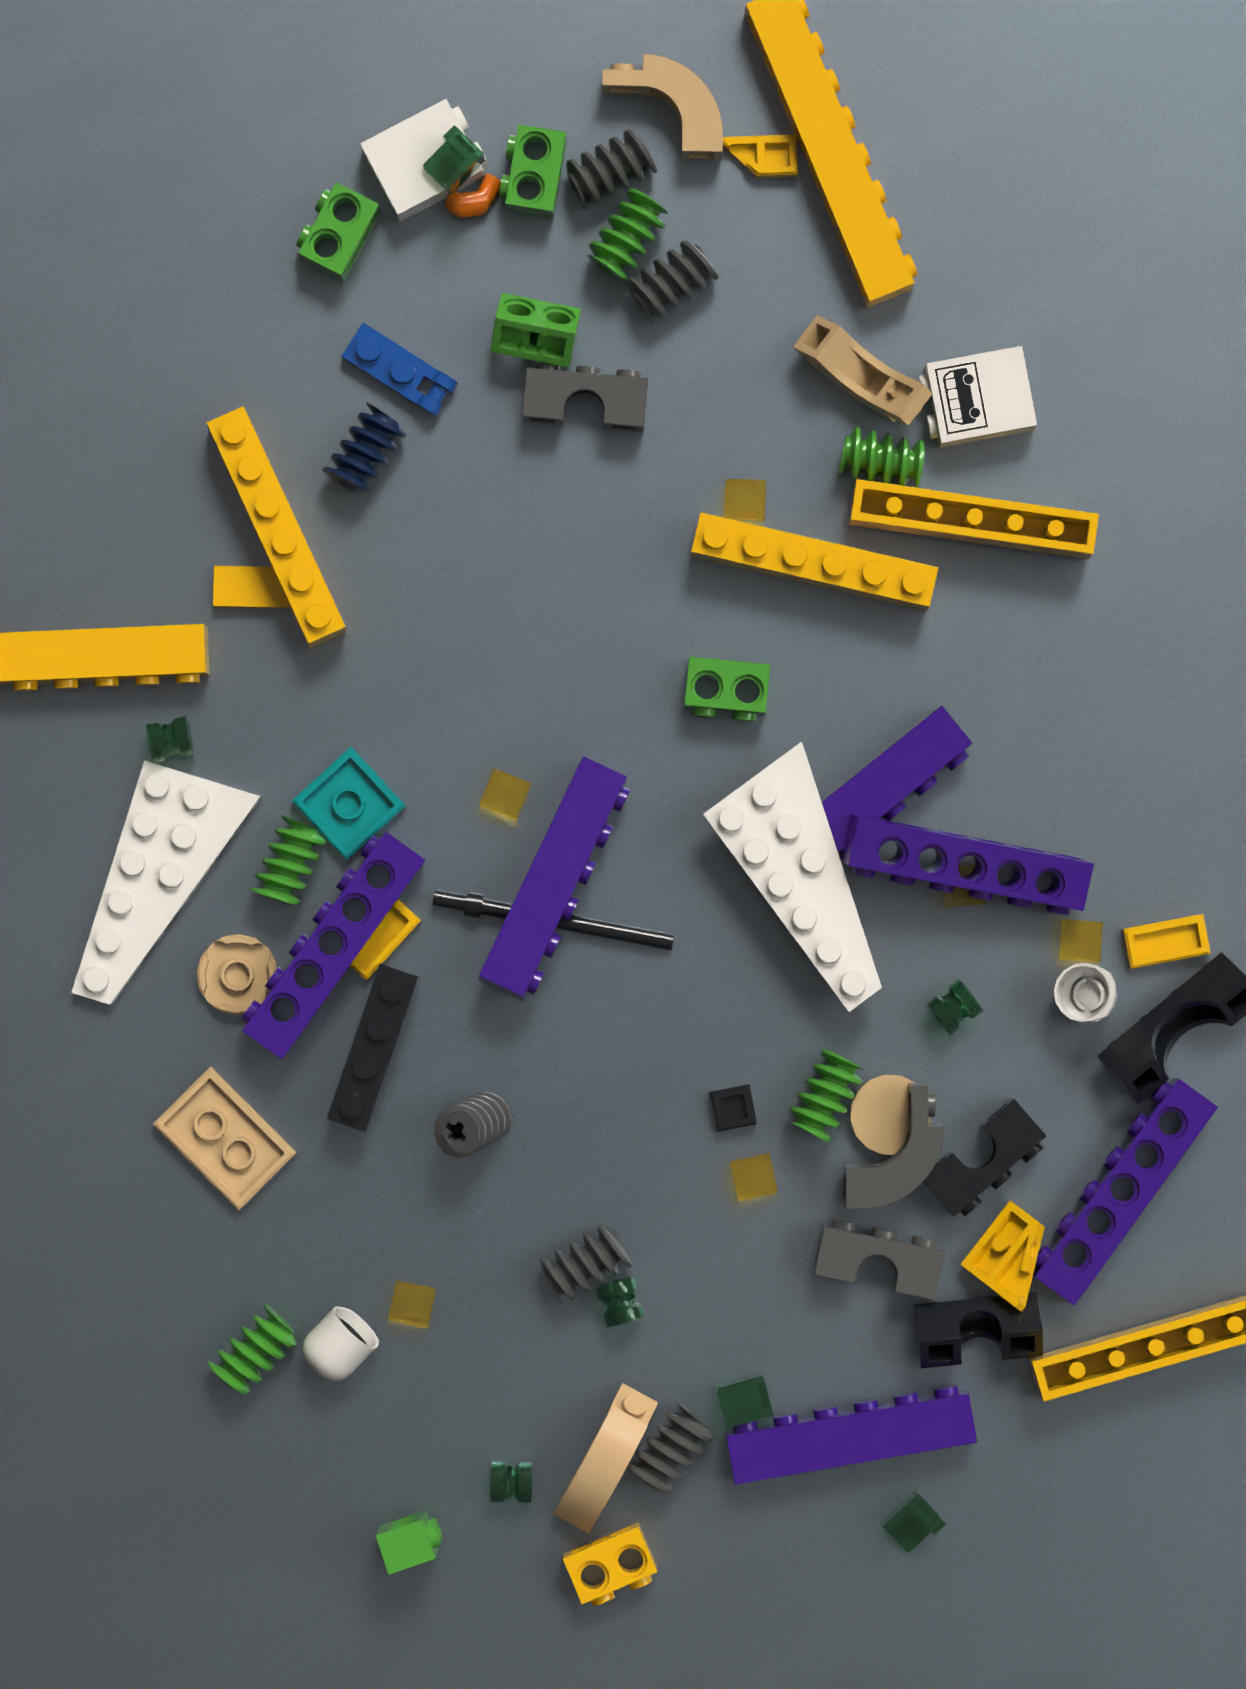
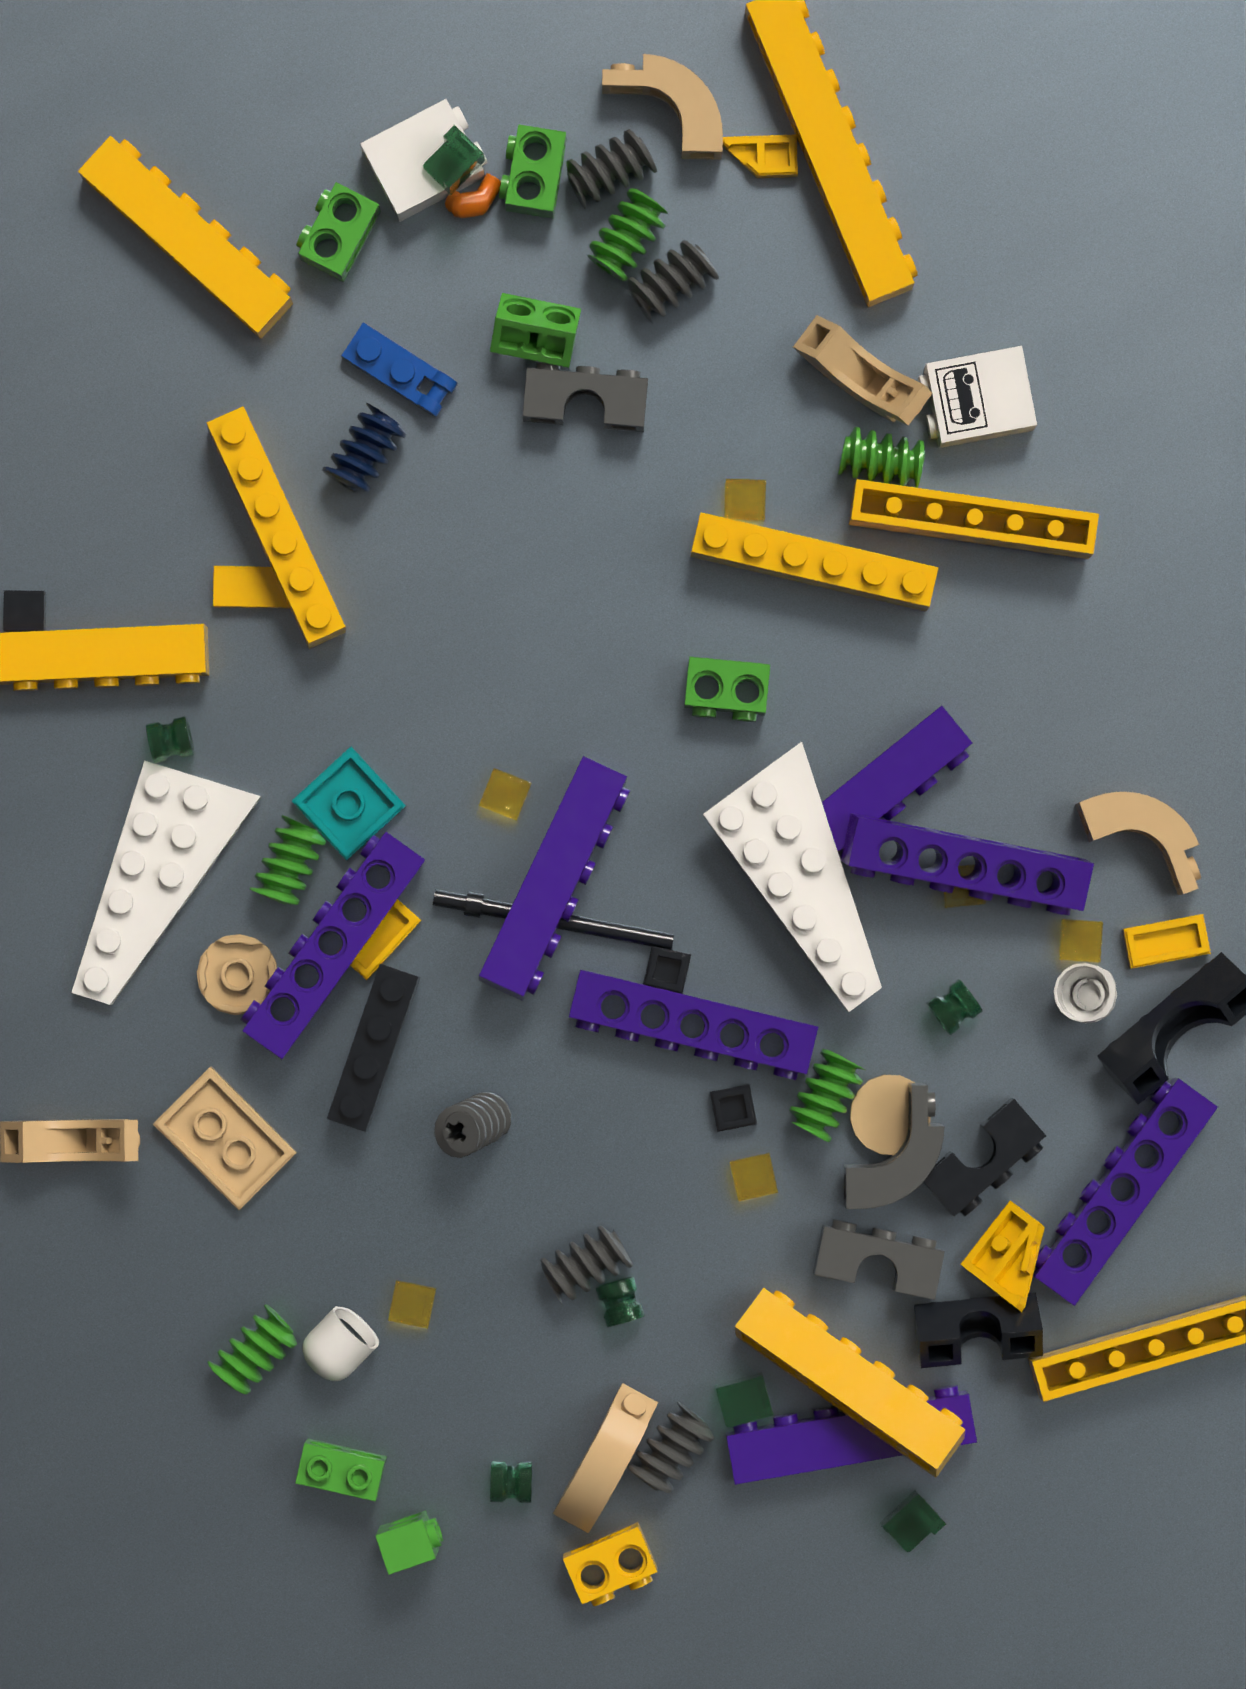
(24, 611): none -> black tile
(69, 1140): none -> tan arch
(185, 236): none -> yellow brick
(341, 1469): none -> bright green brick
(667, 969): none -> black tile
(796, 1036): none -> dark purple brick
(850, 1381): none -> yellow brick
(1148, 817): none -> tan arch

